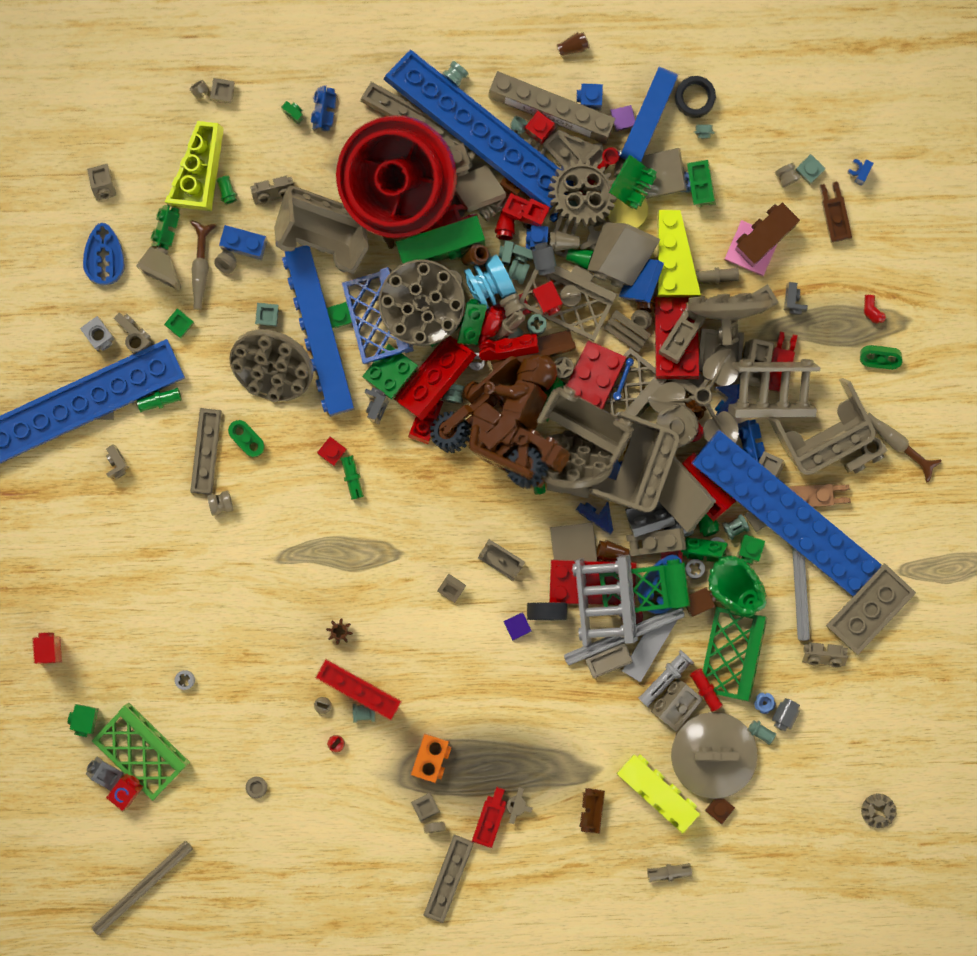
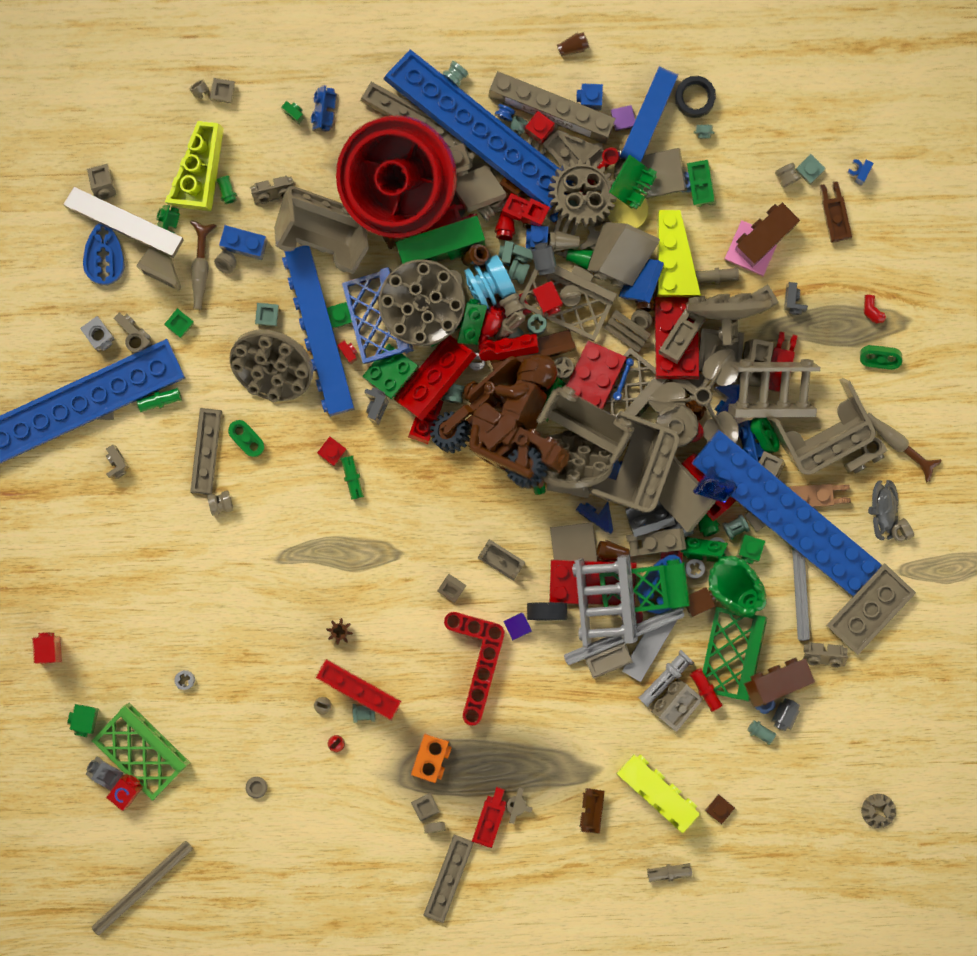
(123, 222): none -> tile
(348, 351): none -> red plate
(487, 642): none -> red beam
(505, 112): none -> blue bush
(714, 486): none -> clear blue slope
(714, 755): dark tan bracket -> none
(765, 434): none -> green plate
(779, 681): none -> reddish brown brick
(885, 508): none -> dark grey shield
(905, 528): none -> dark tan tile

